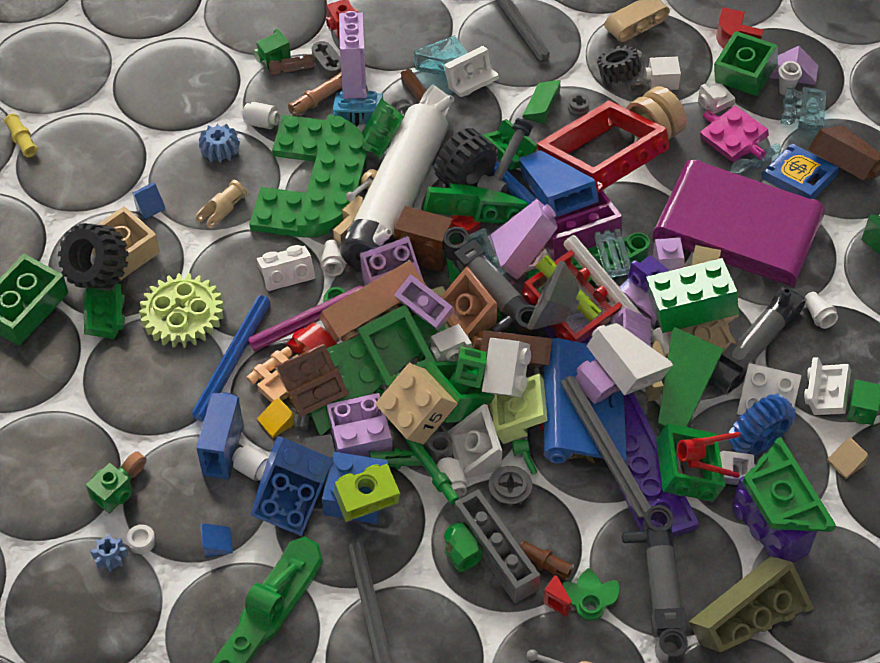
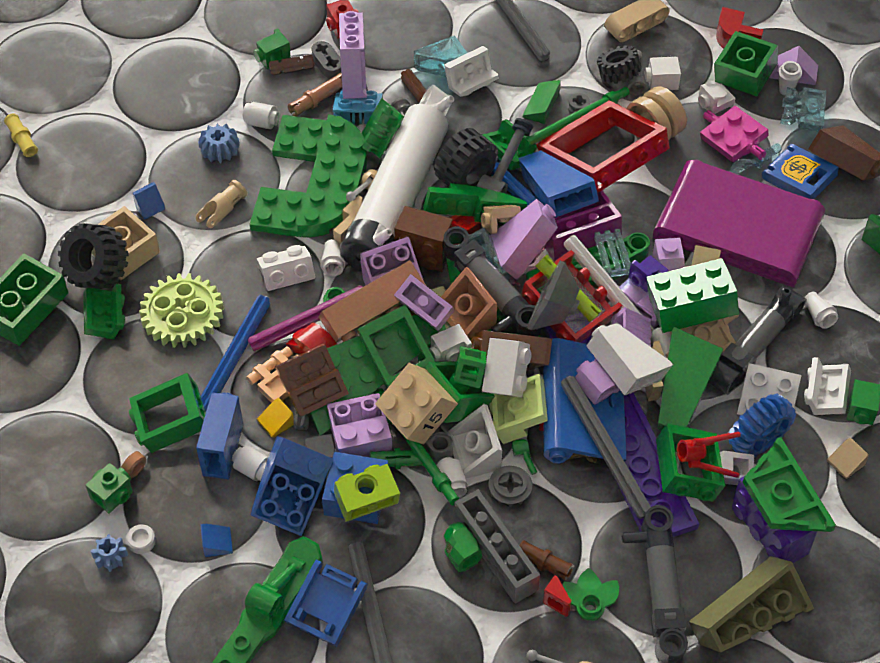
(173, 431): none -> green window
(327, 598): none -> blue container
(497, 214): none -> tan bracket
(549, 130): none -> green bar

